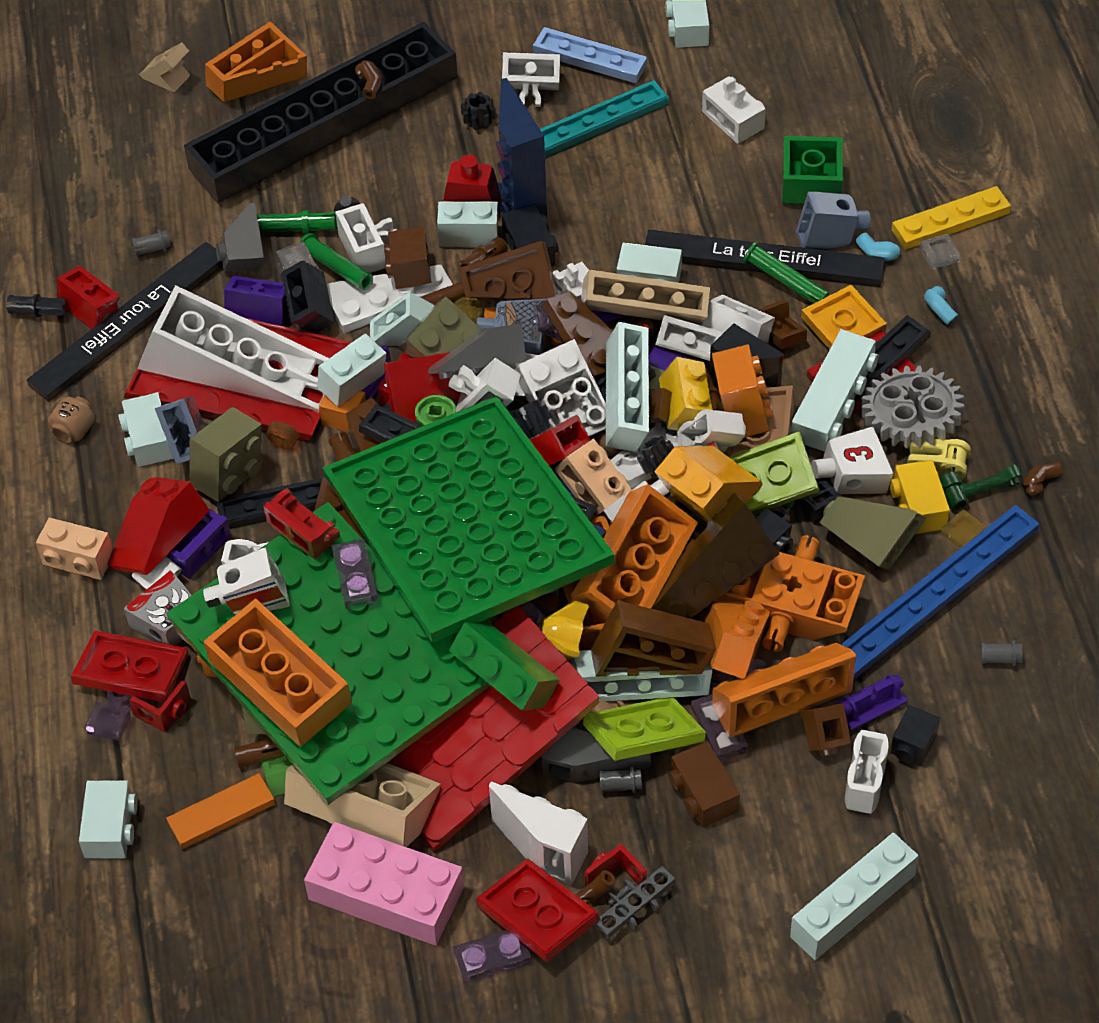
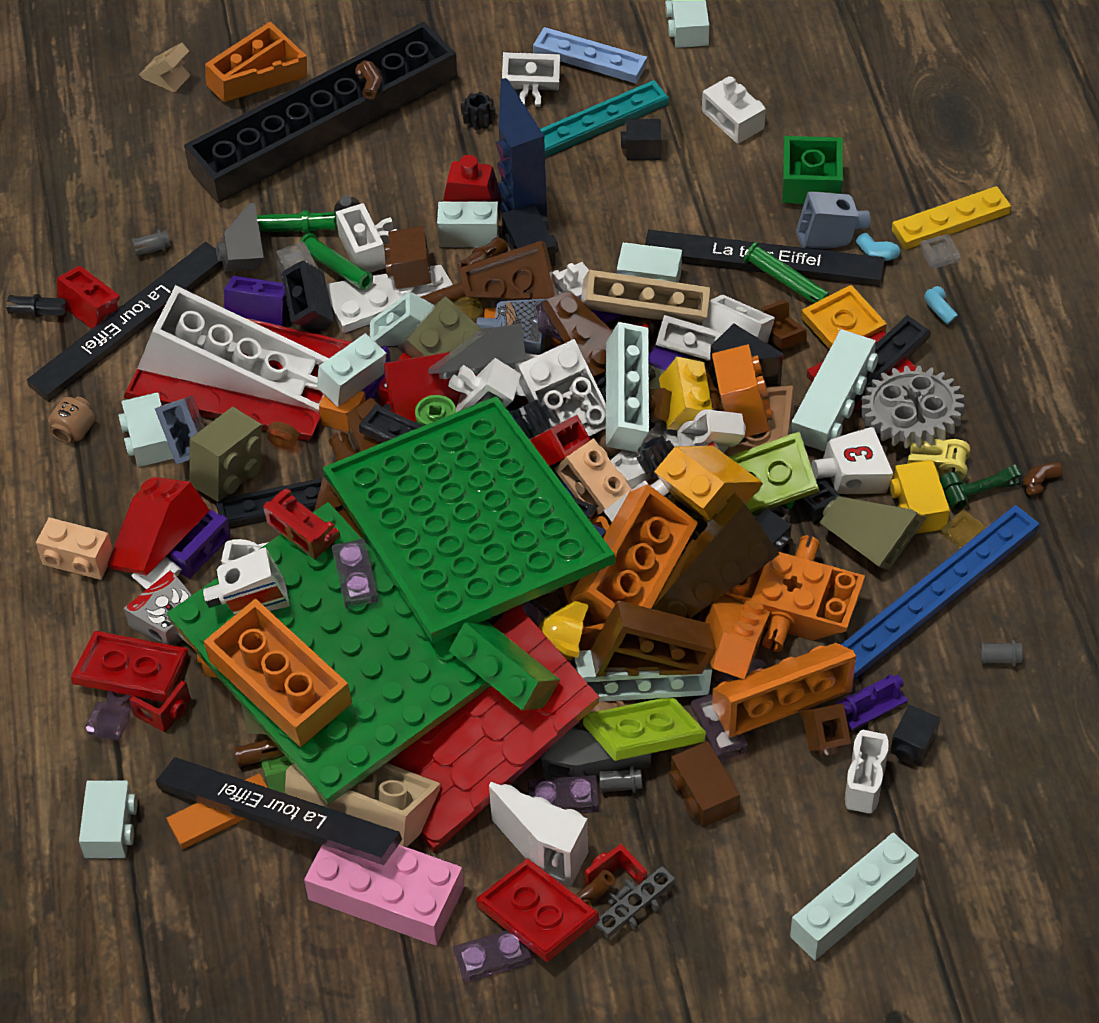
(279, 810): none -> black tile
(567, 792): none -> clear purple piece
(642, 139): none -> black brick

